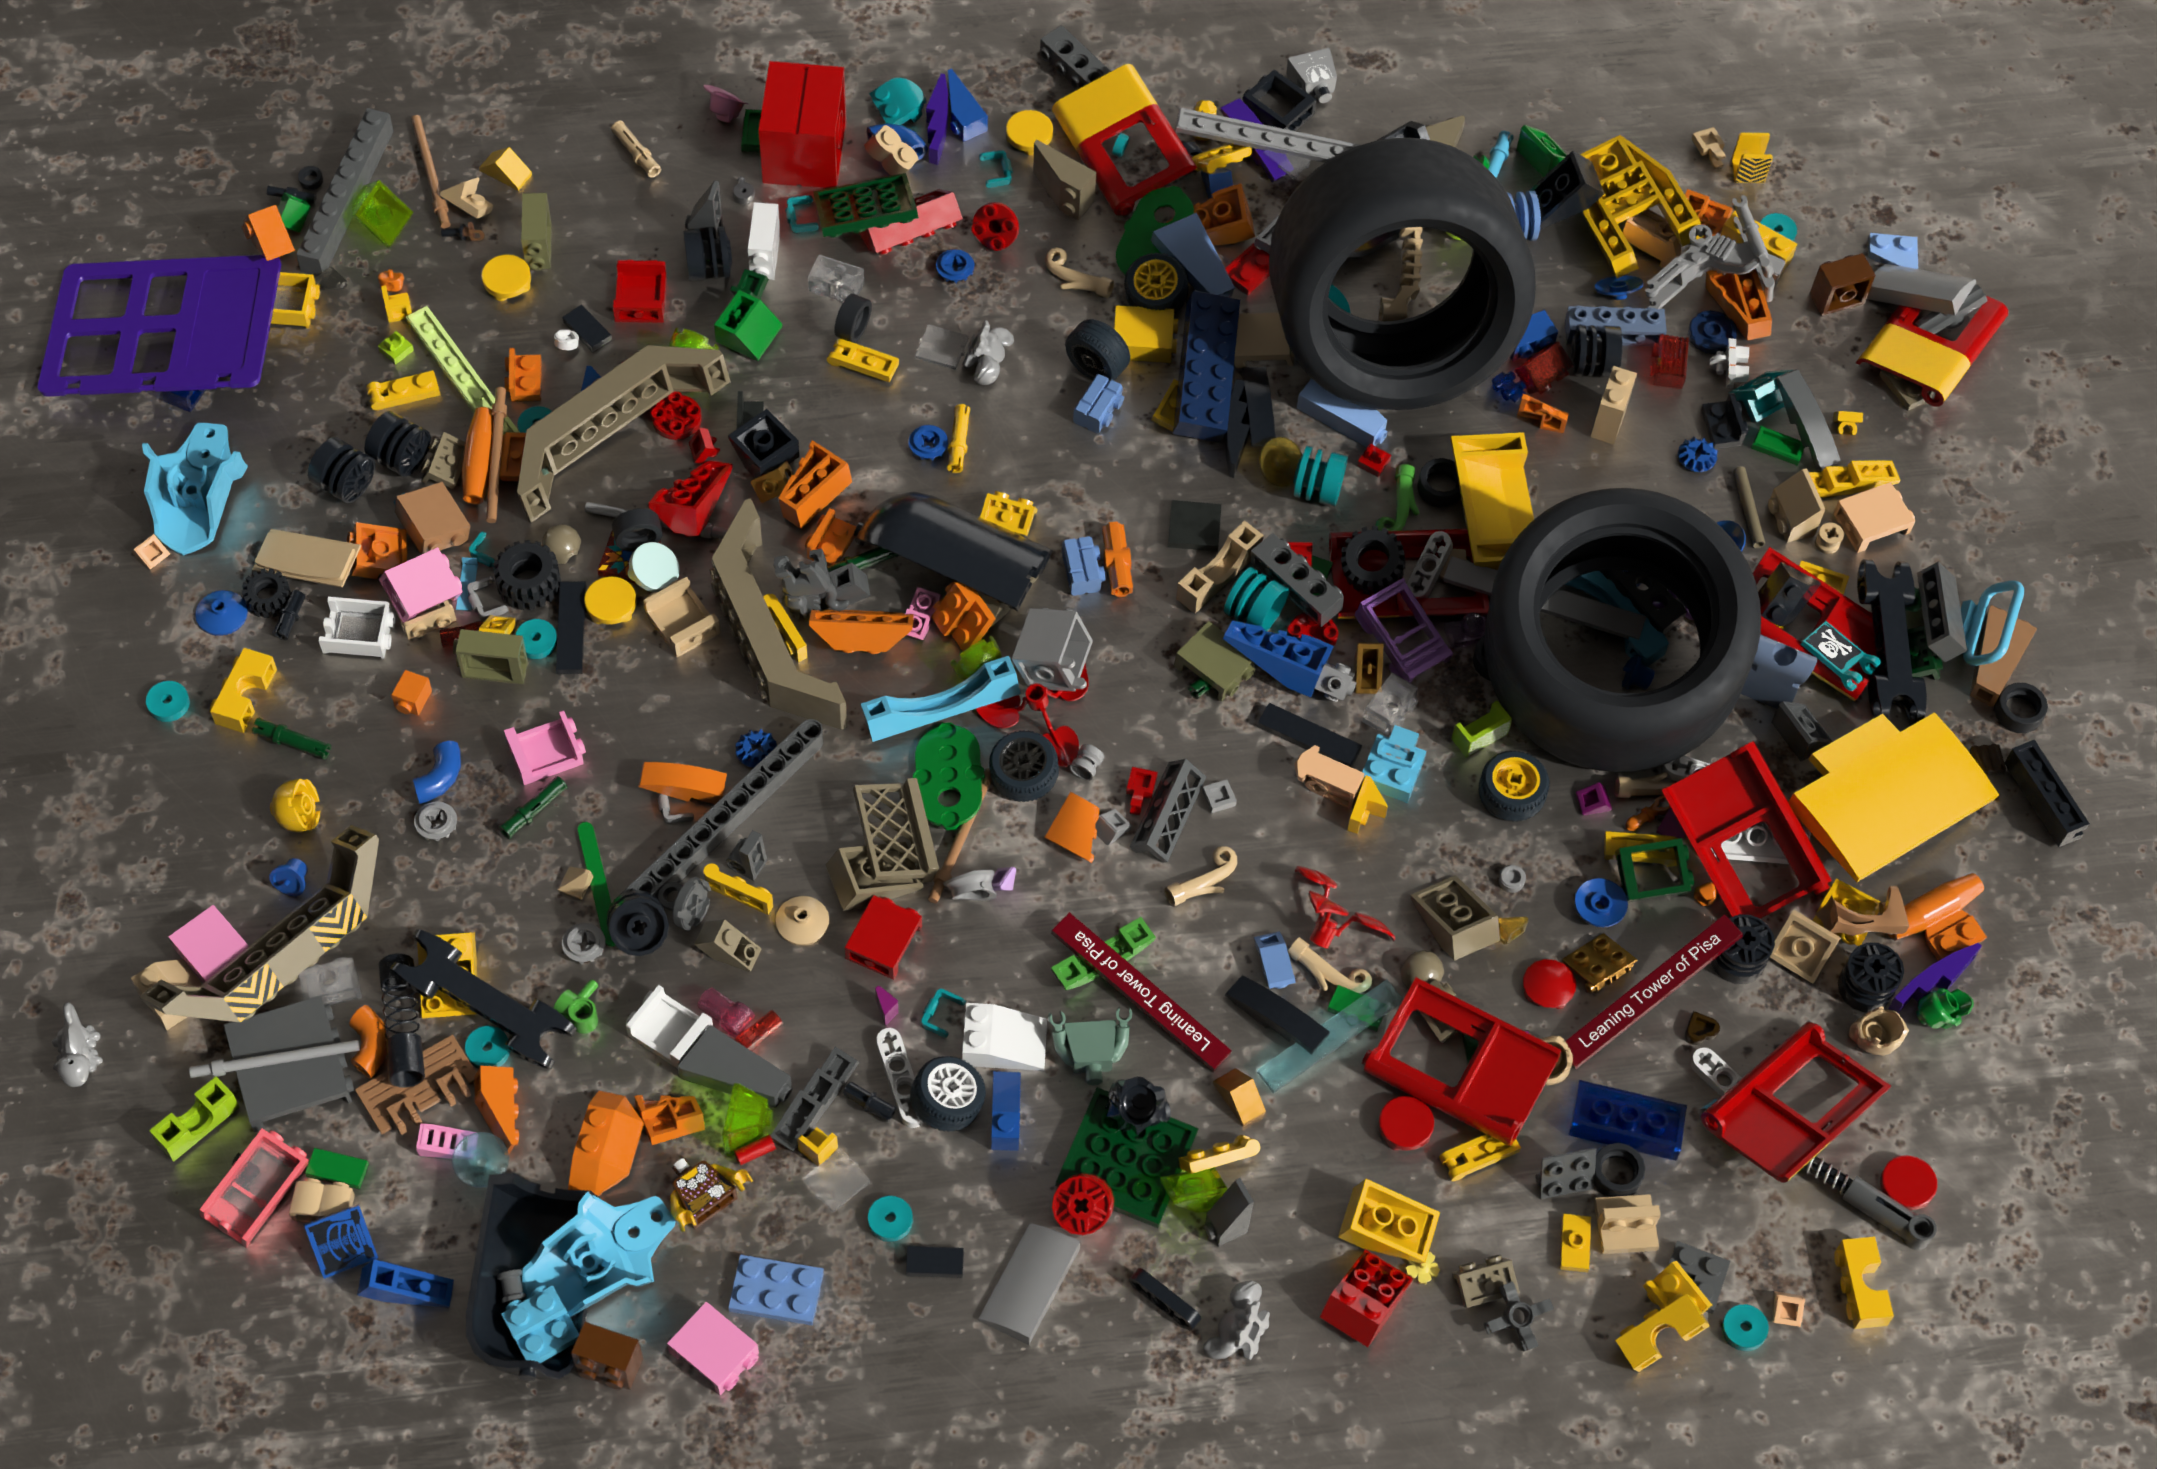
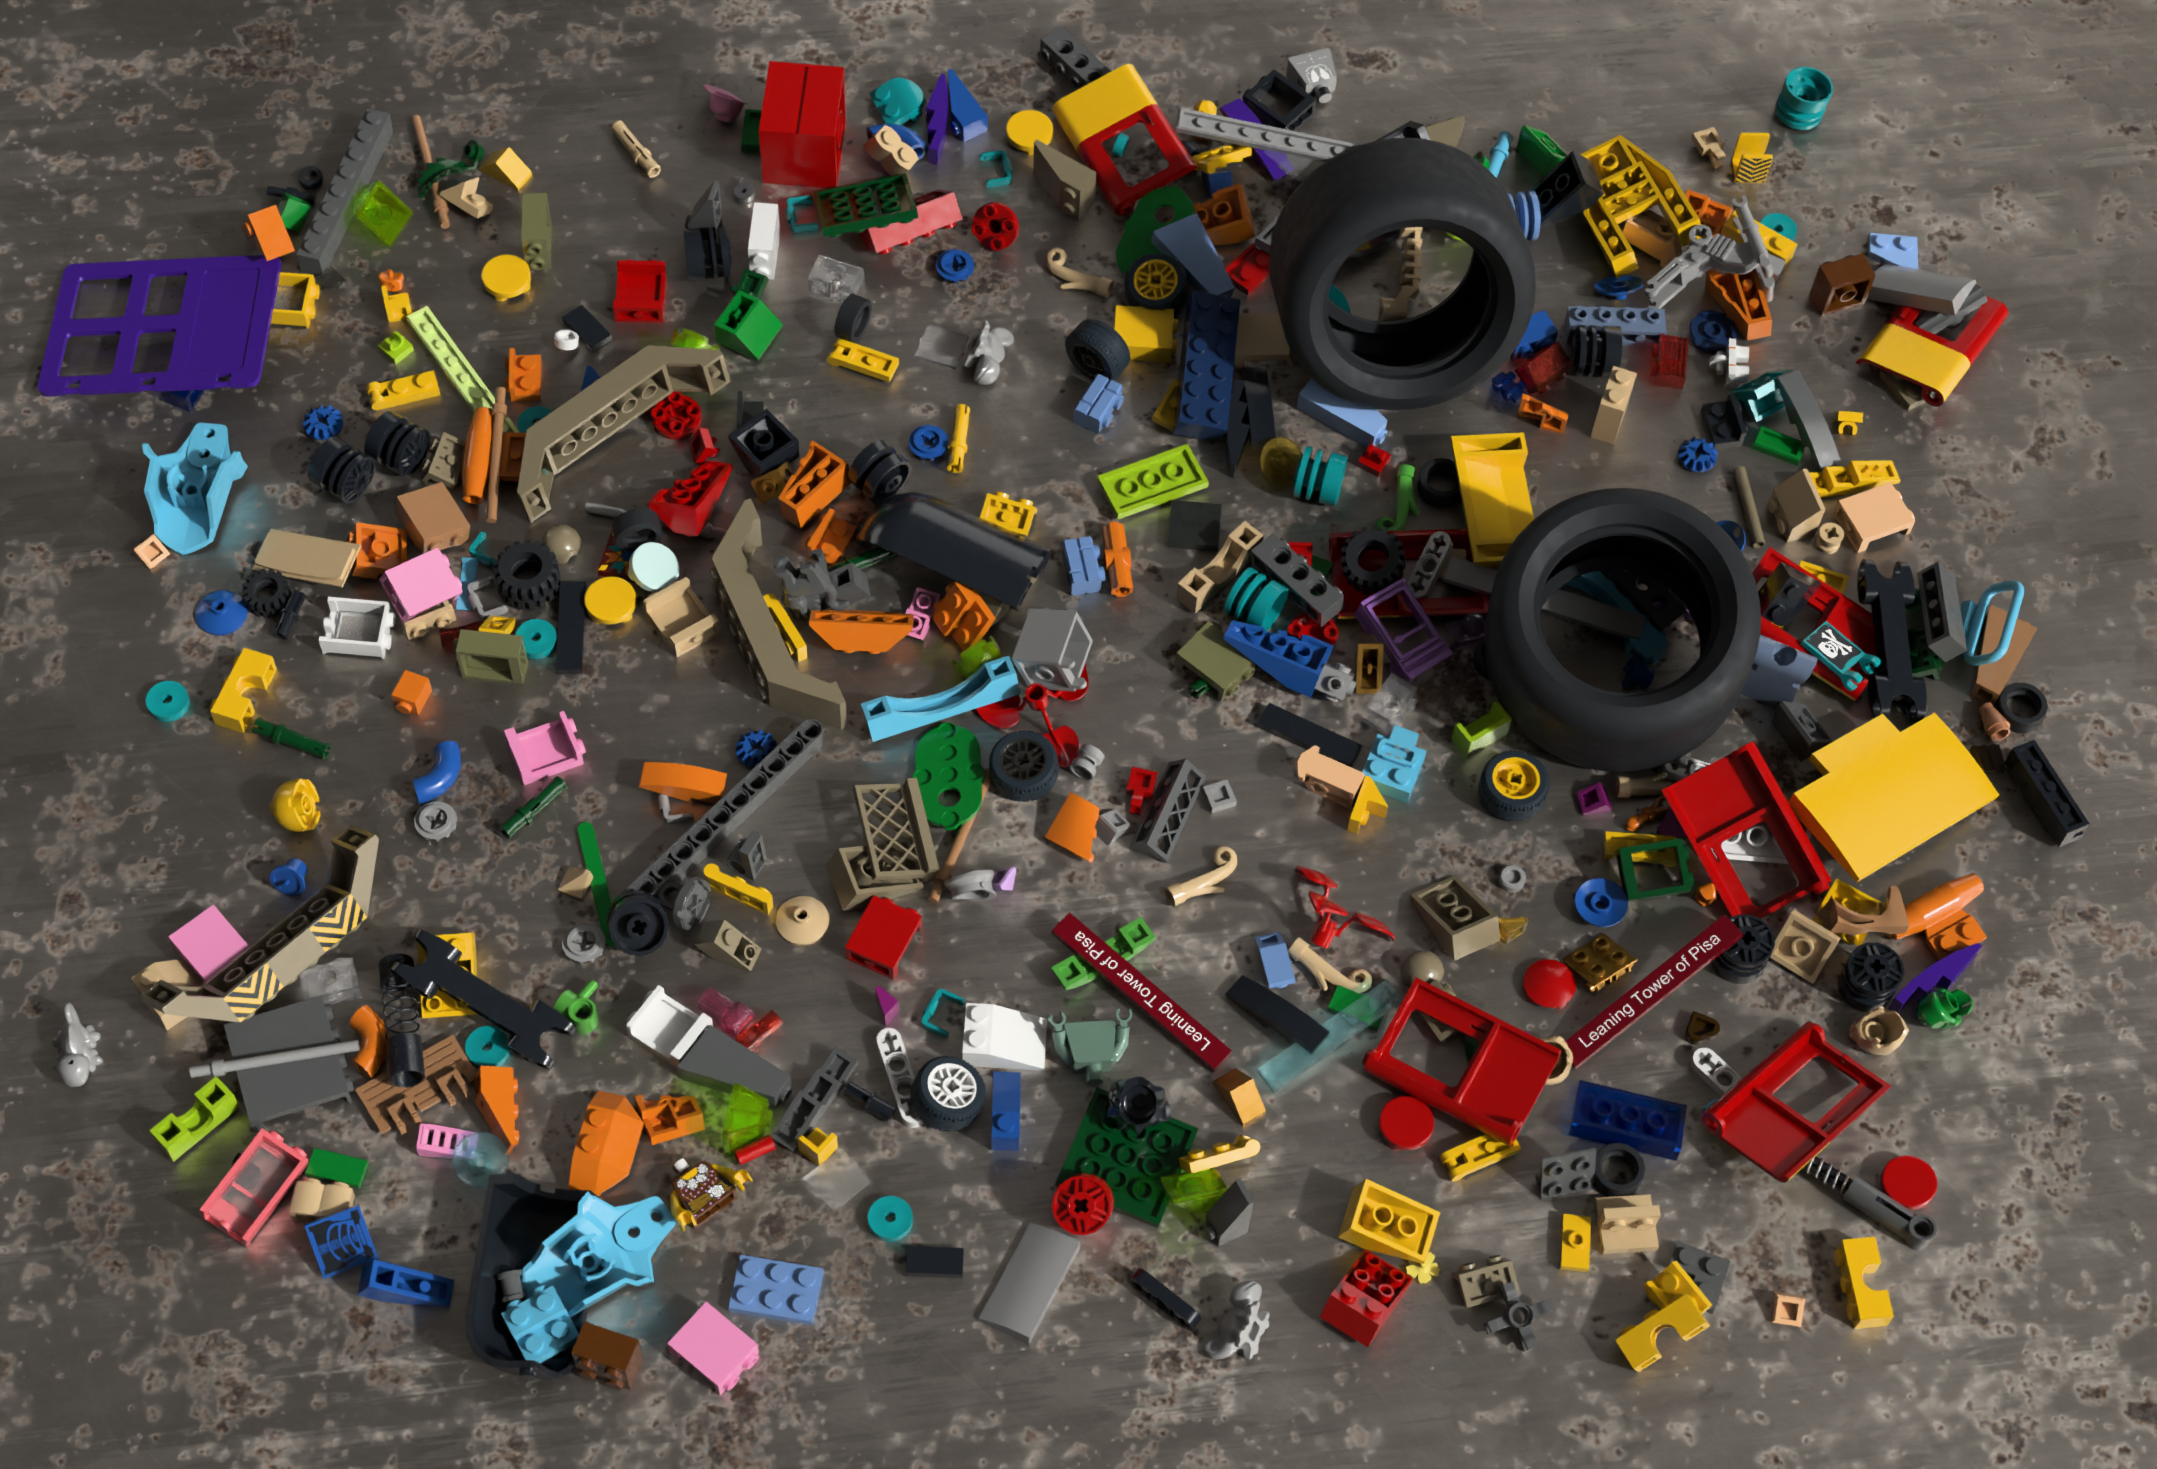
(319, 430): none -> blue gear
(463, 232): piece -> none
(472, 154): none -> dark green plant
(879, 471): none -> black wheel
(1152, 481): none -> lime plate
(1742, 1339): teal piece -> none
(1804, 98): none -> teal wheel
(1994, 723): none -> nougat cone

